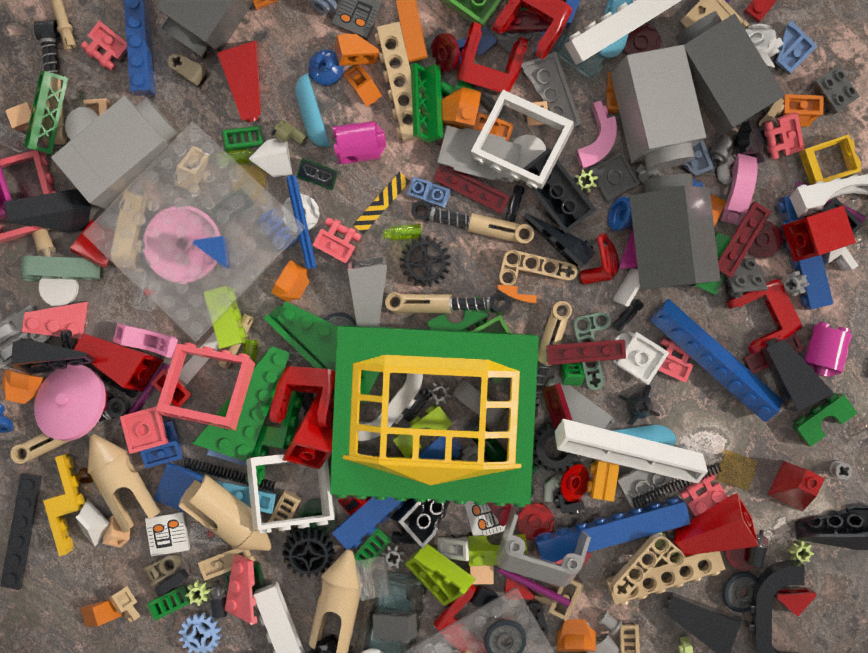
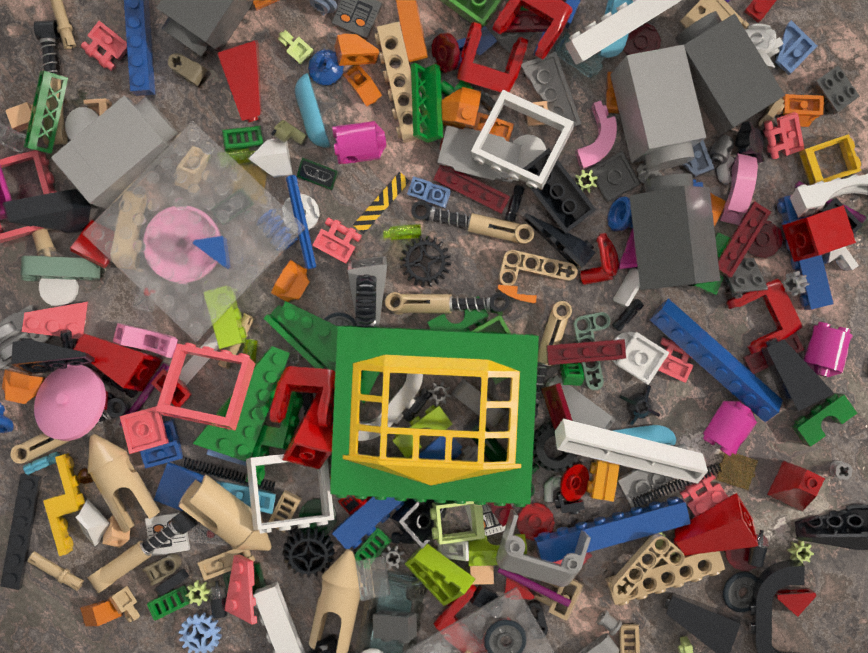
(40, 463): none -> medium azure axle
(62, 575): none -> tan pin
(140, 552): none -> piece
(298, 50): none -> yellowish green plate
(365, 301): none -> black gear
(477, 523): none -> yellowish green window
(576, 637): orange slope -> none
(730, 426): none -> dark pink cylinder

